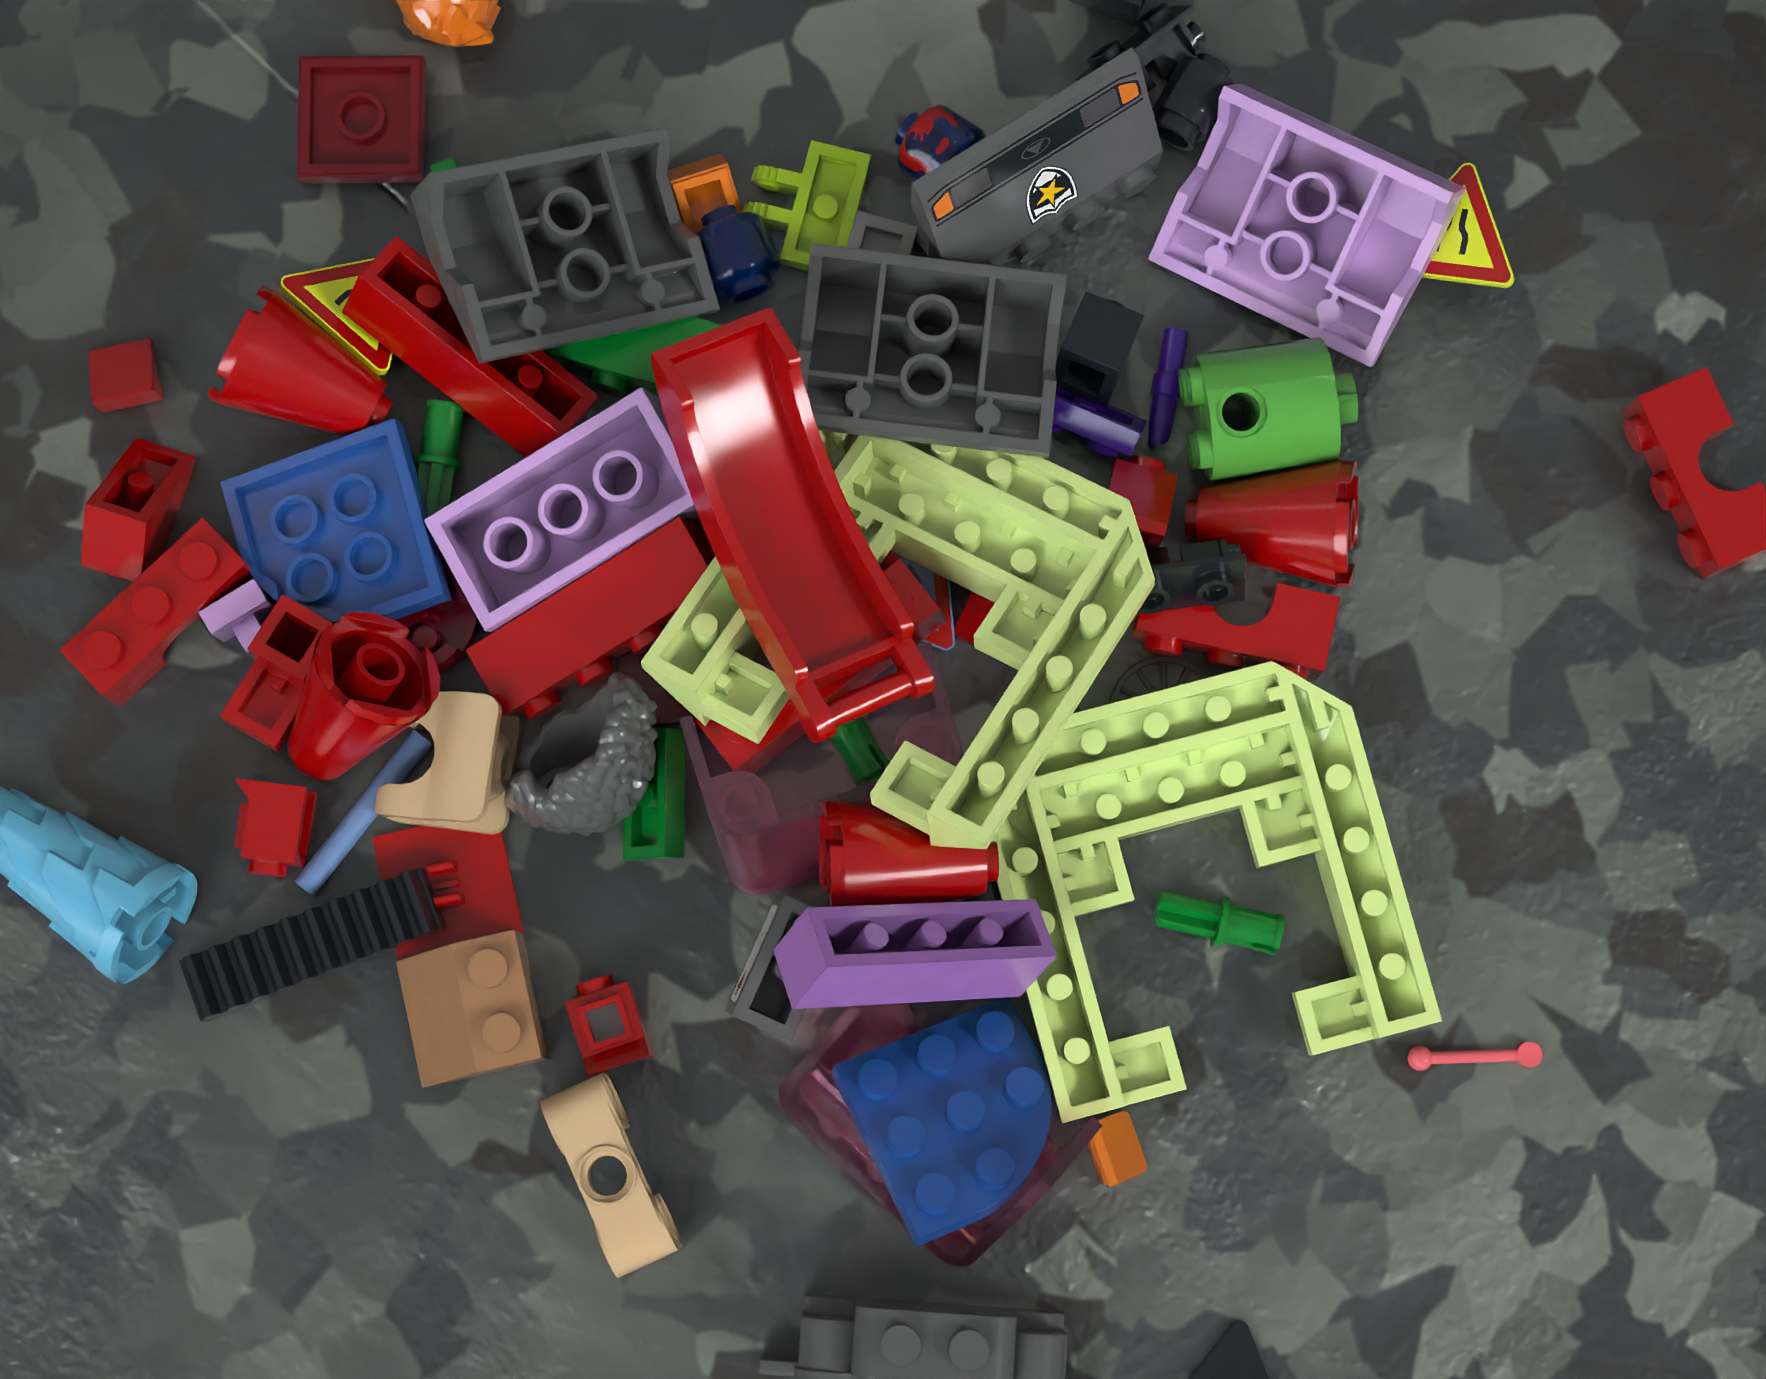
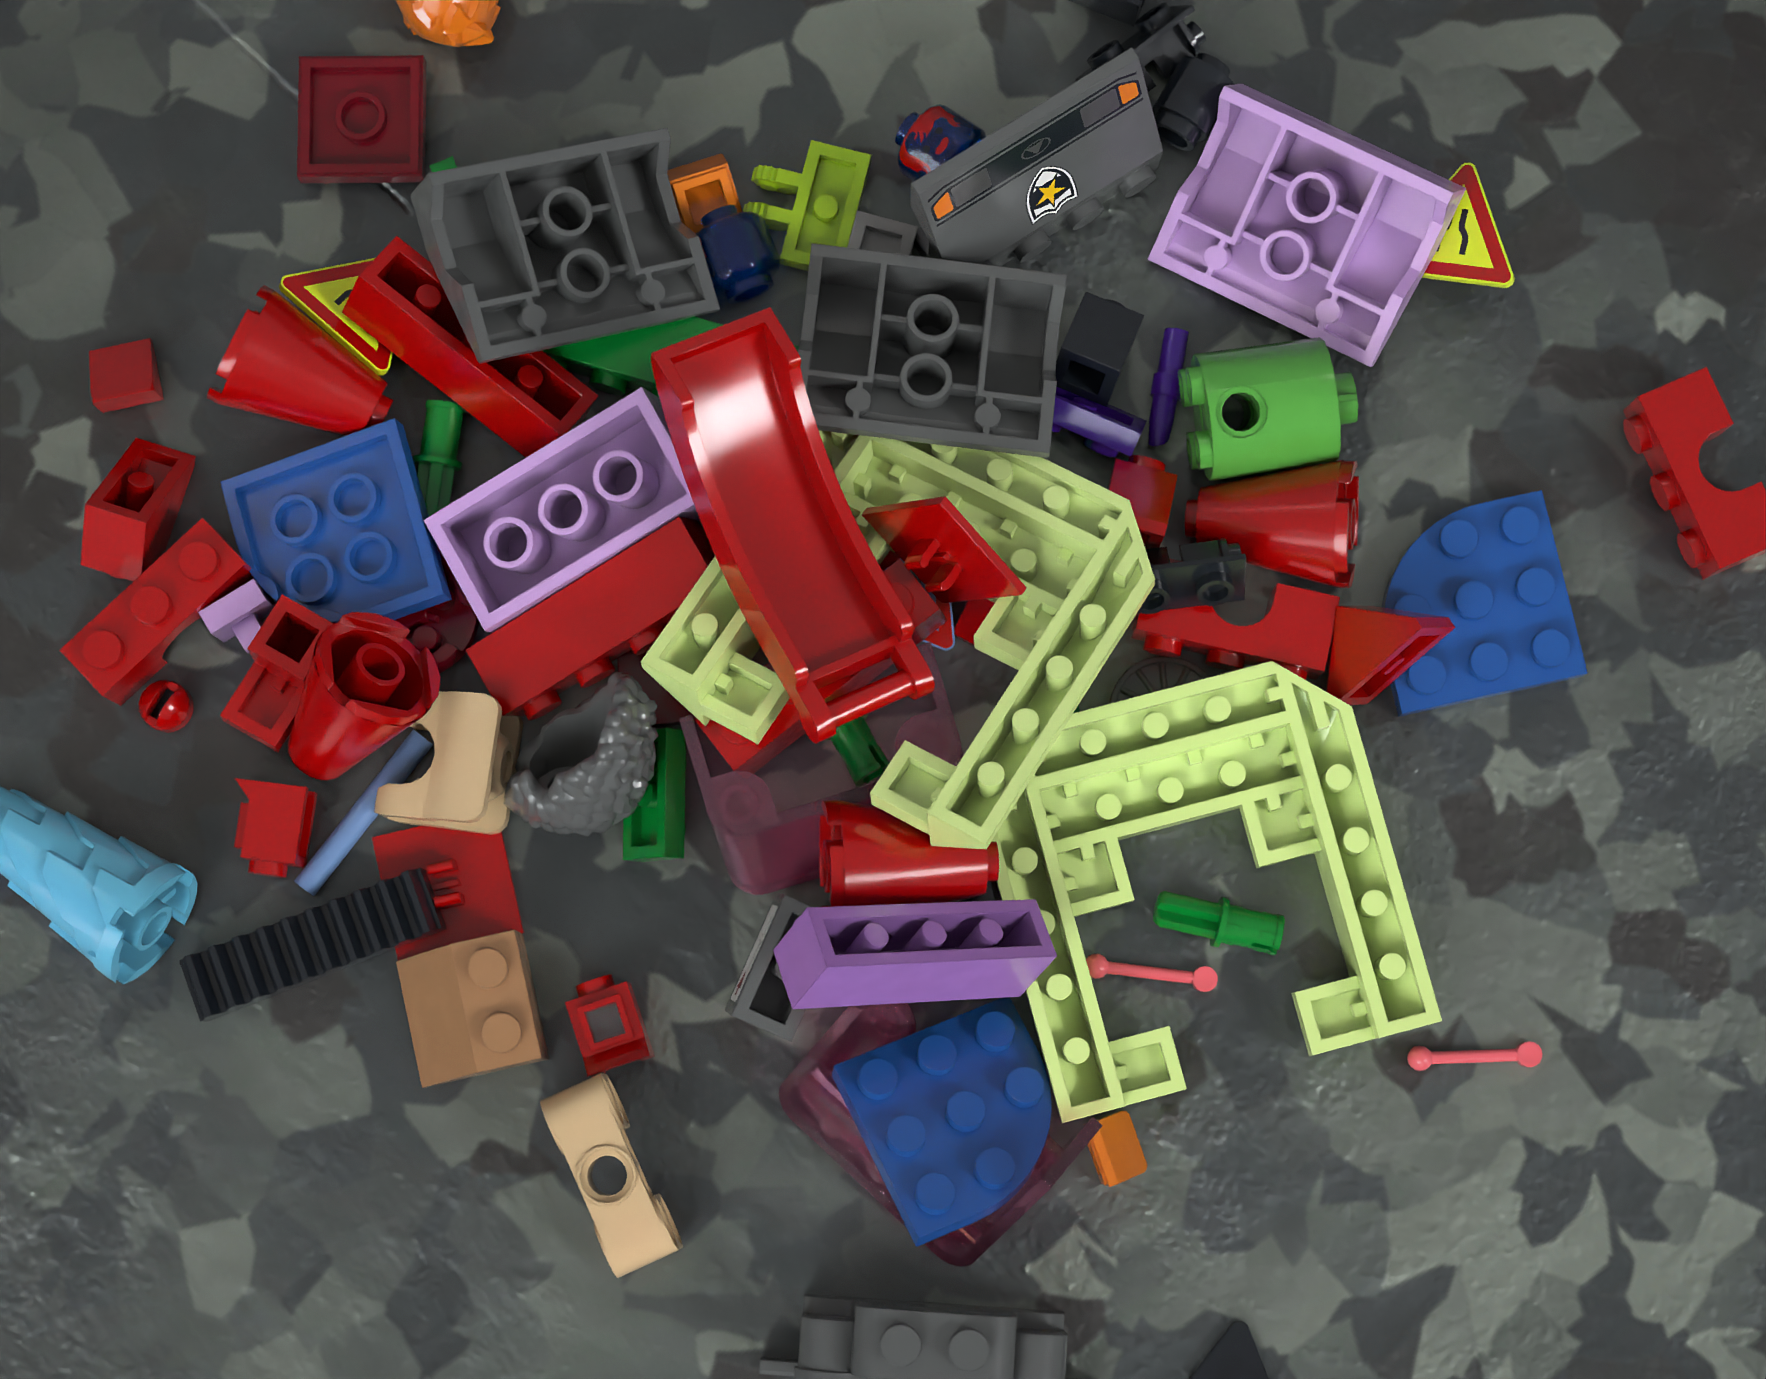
(175, 712): none -> red hinge
(944, 550): none -> red piece
(1202, 979): none -> coral hinge
(1376, 647): none -> red slope
(1505, 594): none -> blue plate

